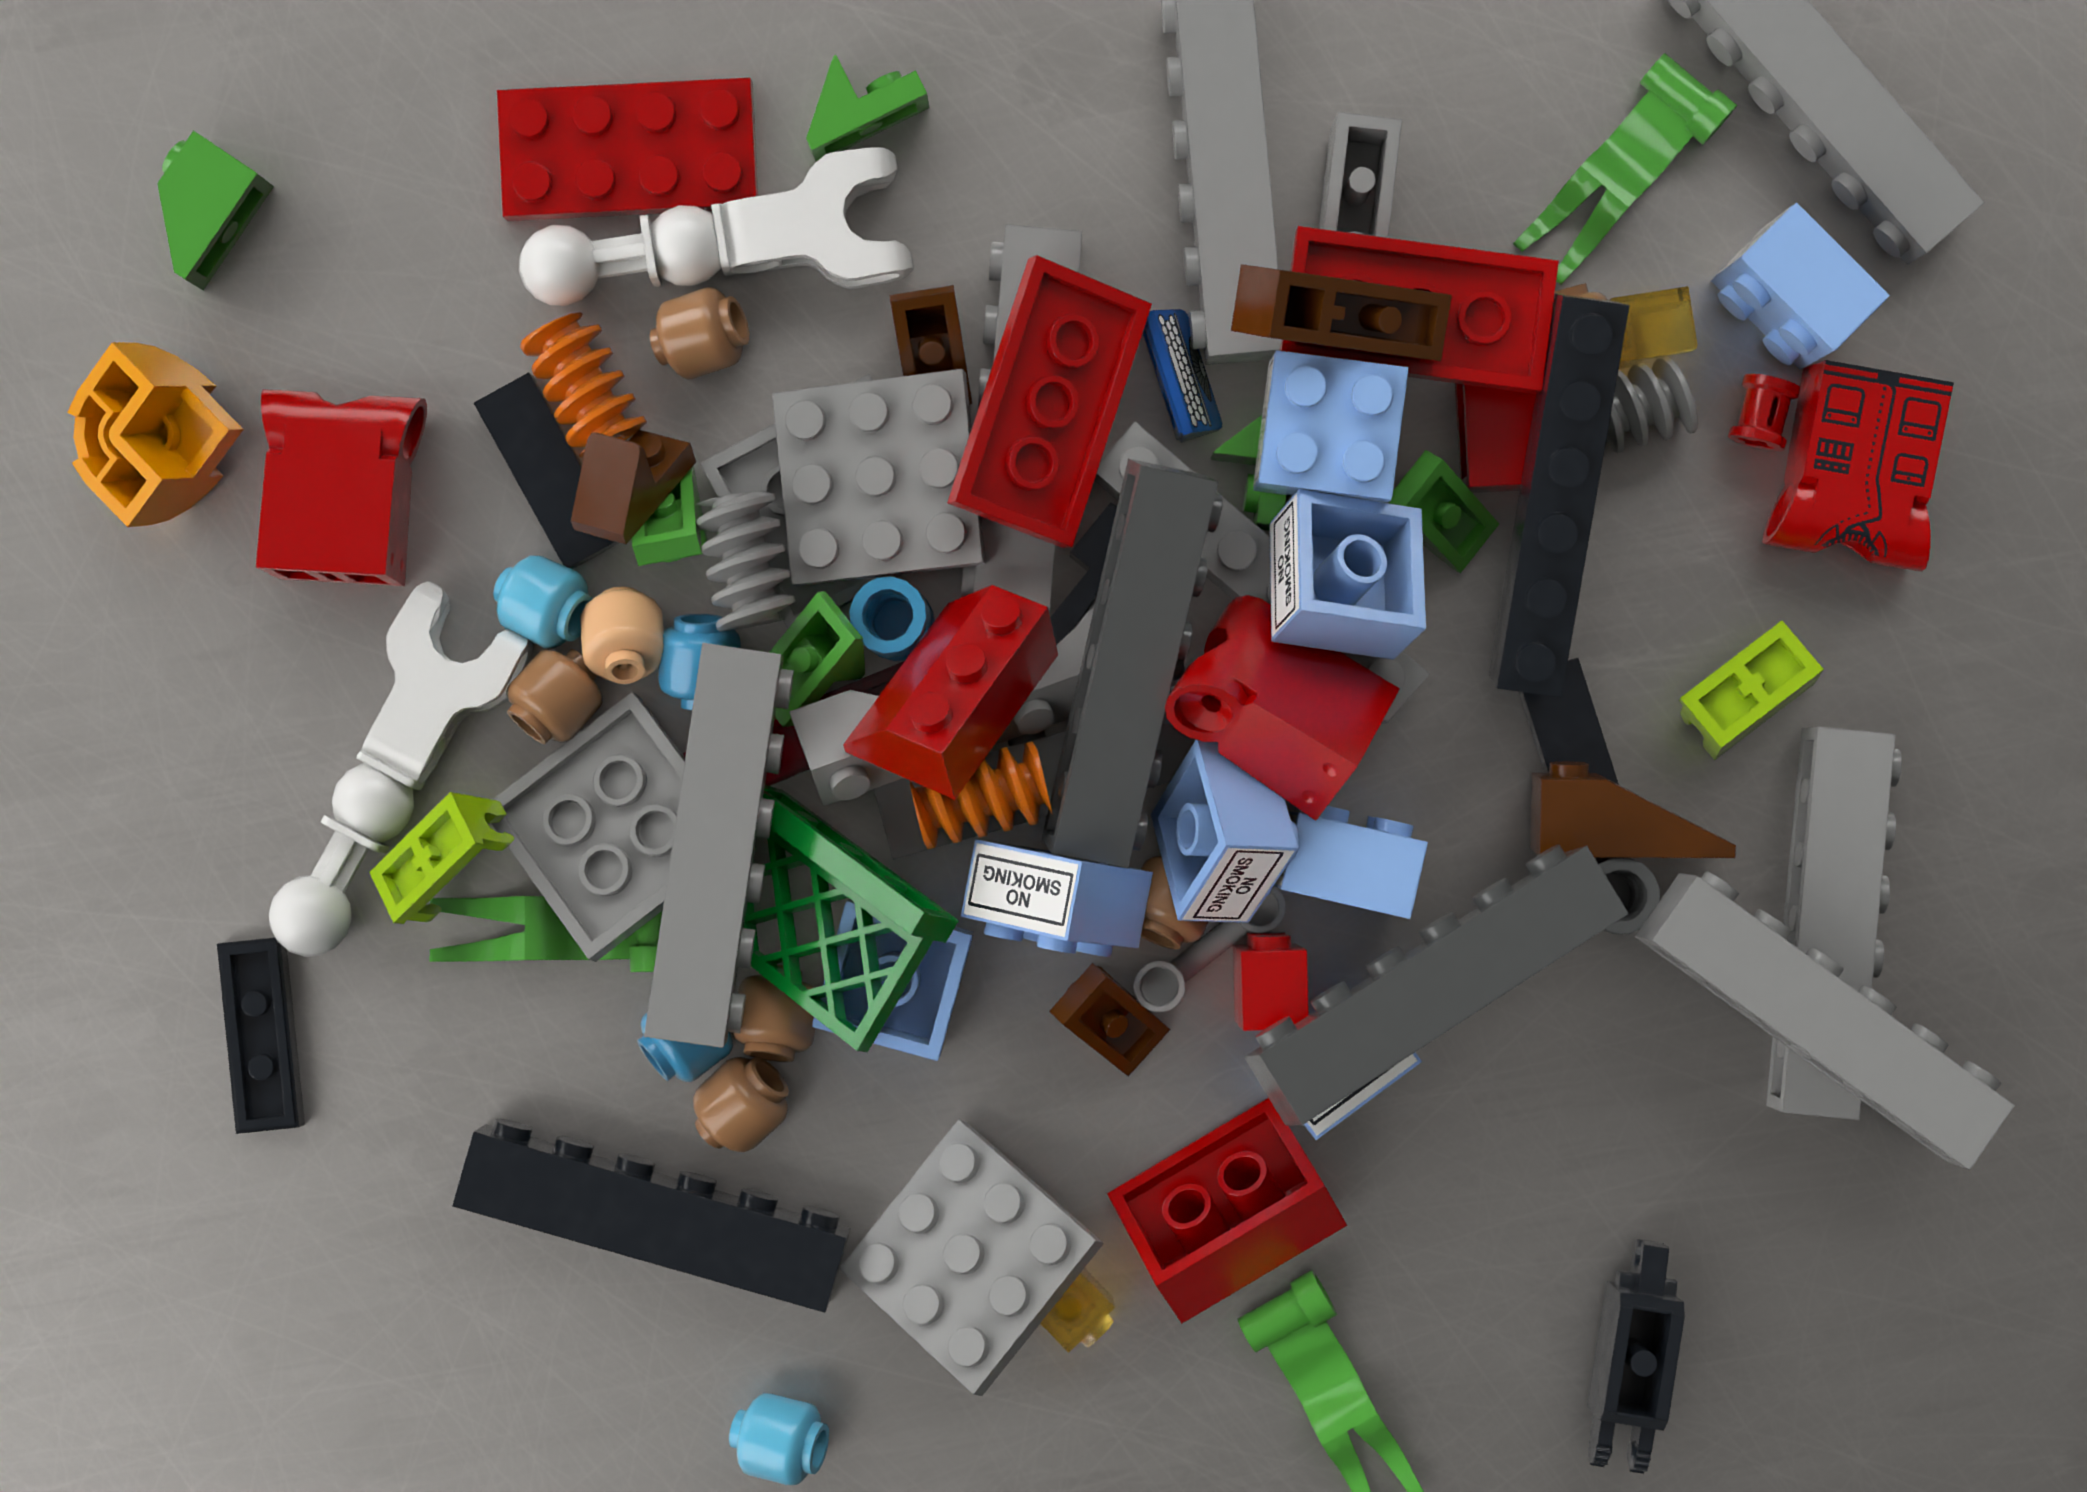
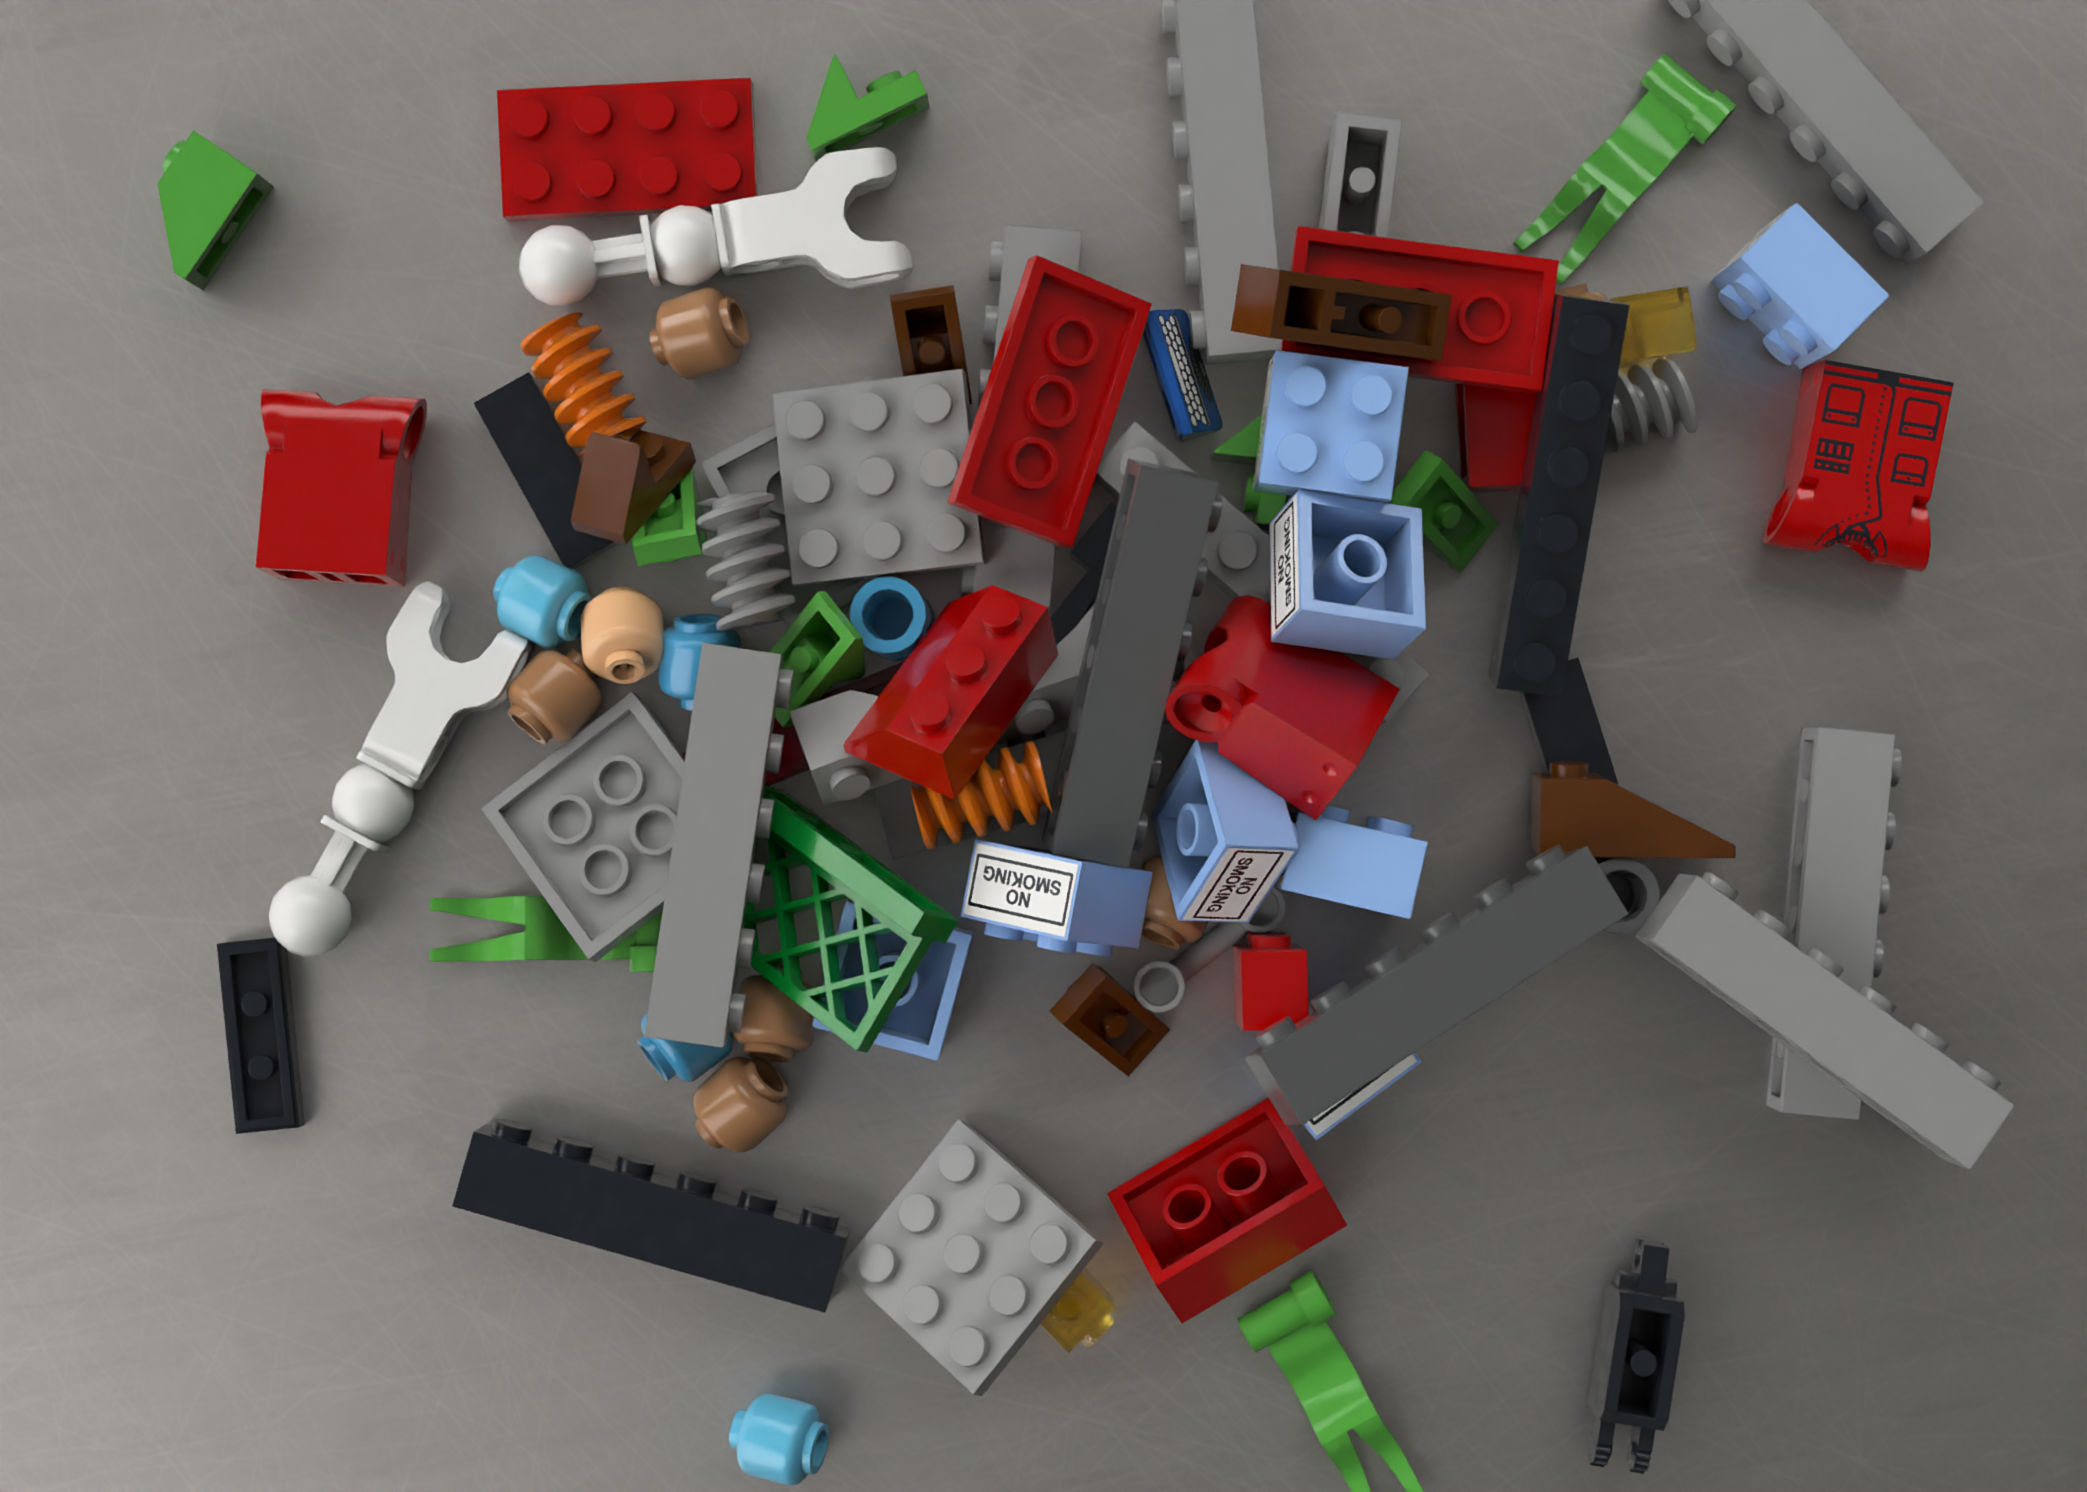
(149, 433): light orange brick -> none
(436, 854): lime hinge -> none
(1749, 689): lime hinge -> none
(1764, 412): red bush -> none

